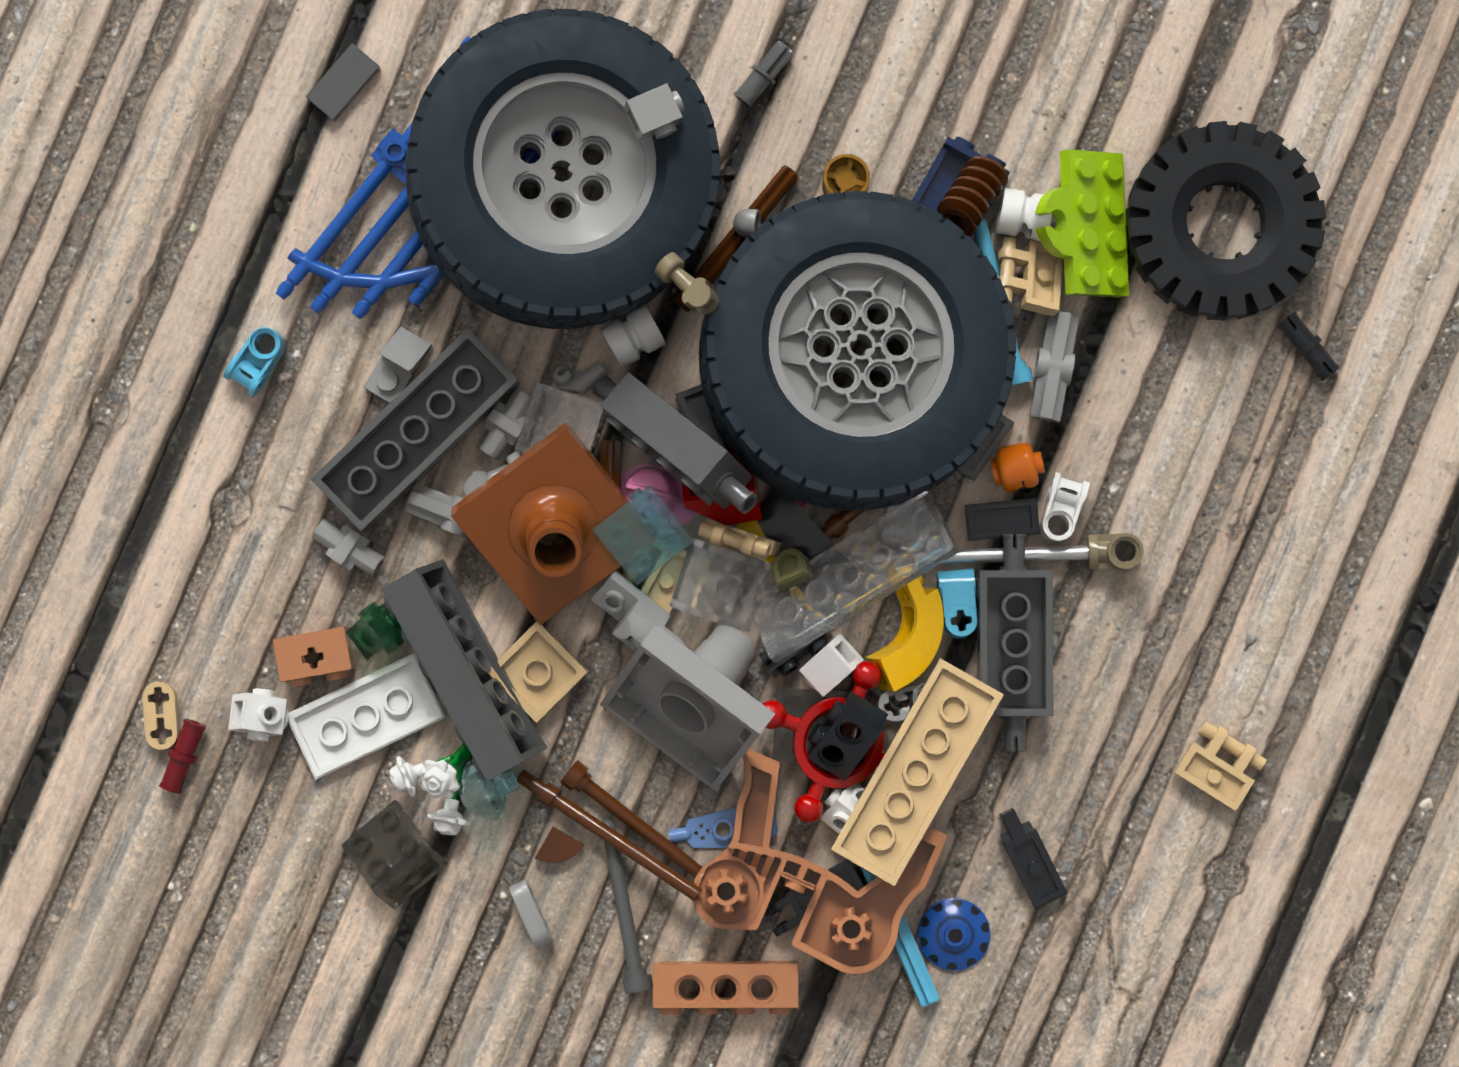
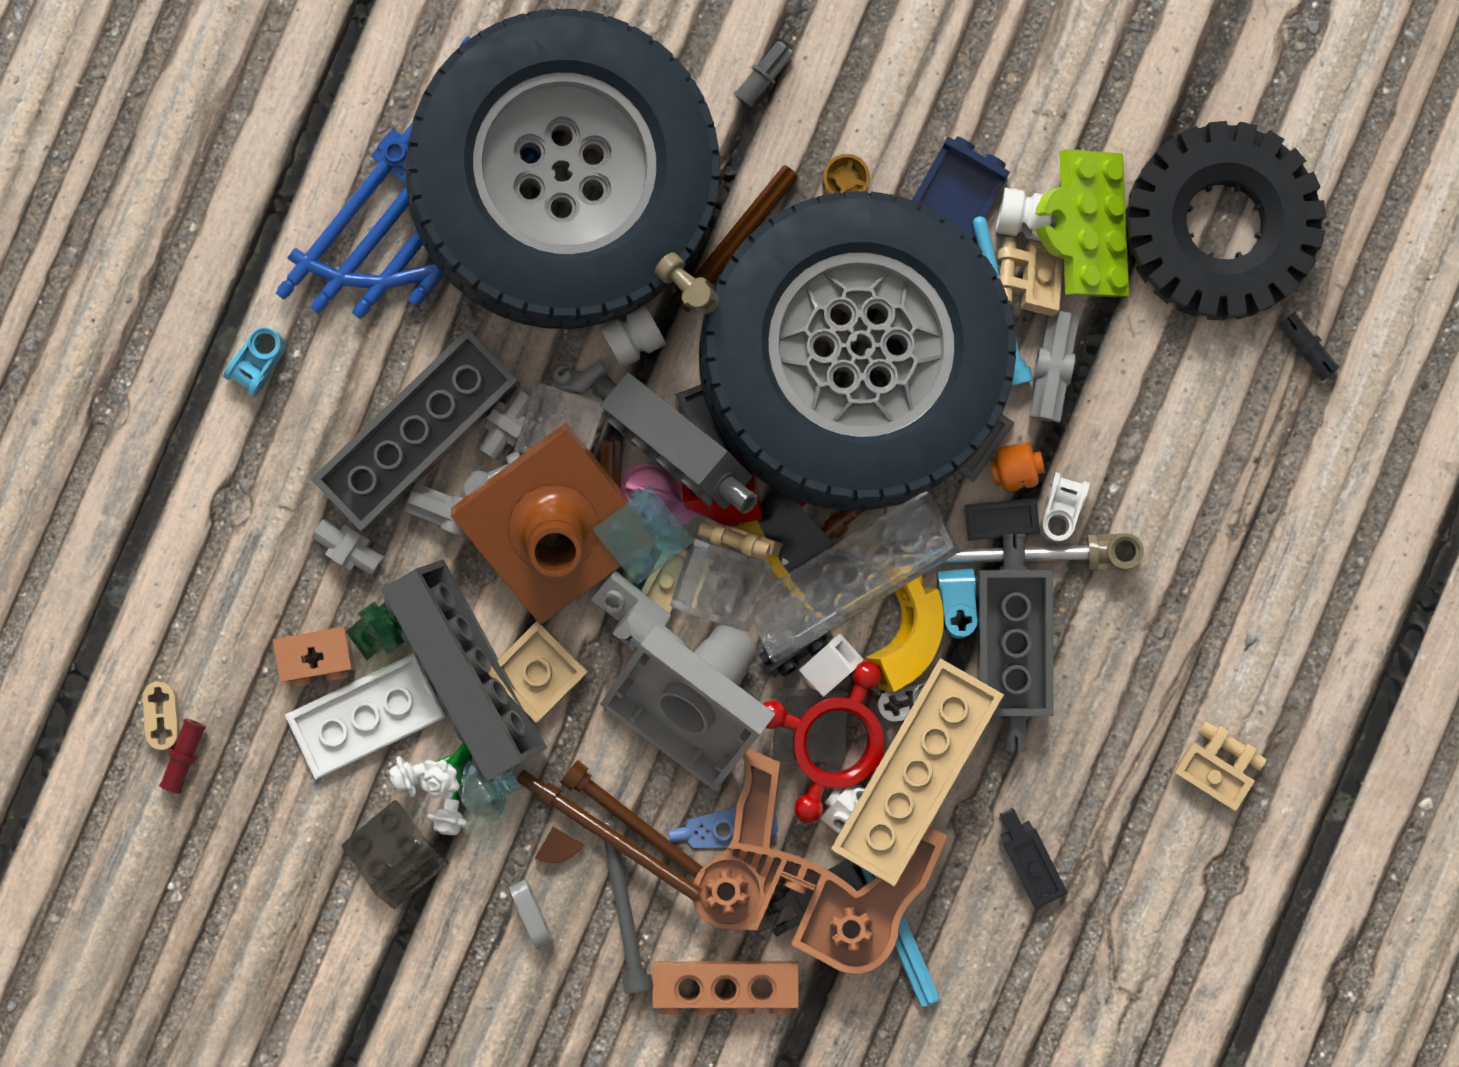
(258, 714): white brick -> none
(343, 82): dark grey tile -> none
(397, 365): light grey slope -> none
(655, 112): light grey brick -> none
(747, 221): light grey hinge -> none
(791, 569): olive tile -> none
(847, 735): black brick -> none
(950, 915): blue dish -> none
(973, 193): reddish brown piece -> none

